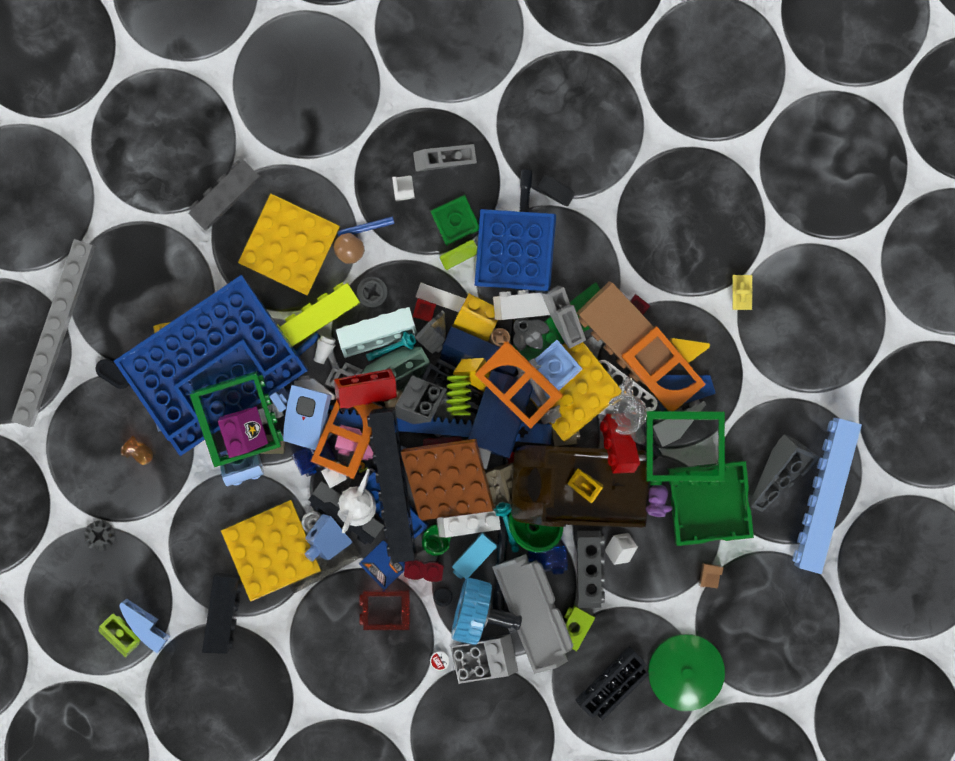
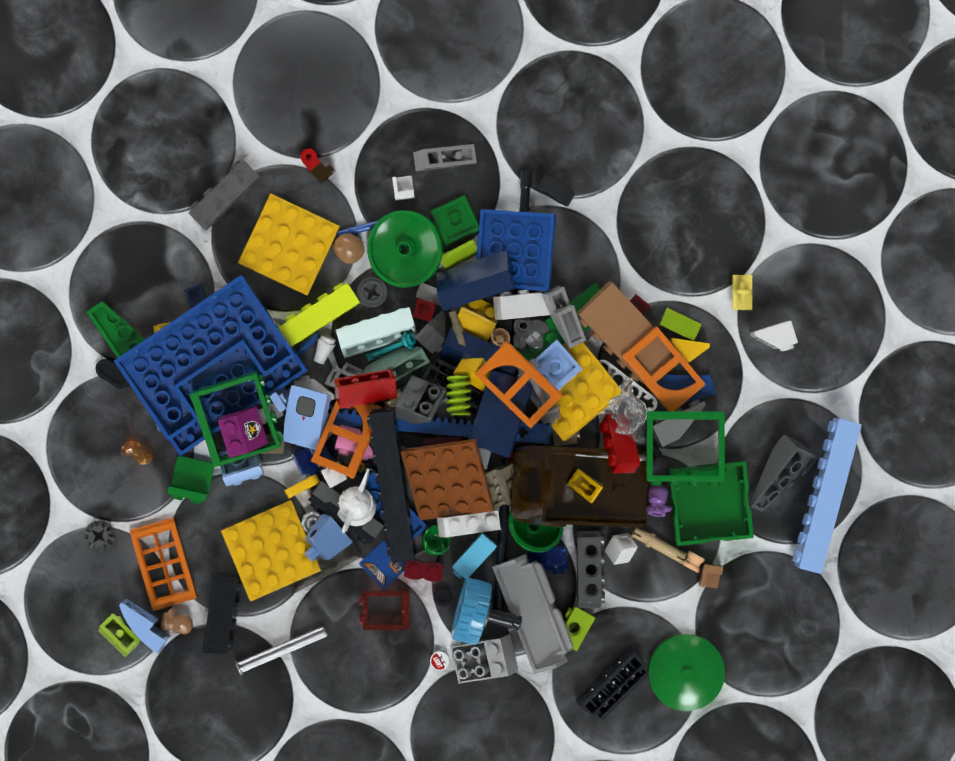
(53, 333): light grey brick -> none
(114, 329): none -> green wing
(173, 598): none -> orange piece
(177, 623): none -> medium nougat animal
(191, 480): none -> green bracket
(195, 294): none -> dark blue tile
(281, 649): none -> axle
(302, 486): none -> yellow beam
(310, 160): none -> leg
(405, 248): none -> green dish
(457, 328): none -> dark tan piece
(475, 280): none -> dark blue slope
(503, 510): teal piece -> none
(658, 544): none -> tan pin
(680, 324): none -> lime slope
(693, 561): none -> light nougat wheel
(777, 336): none -> white slope

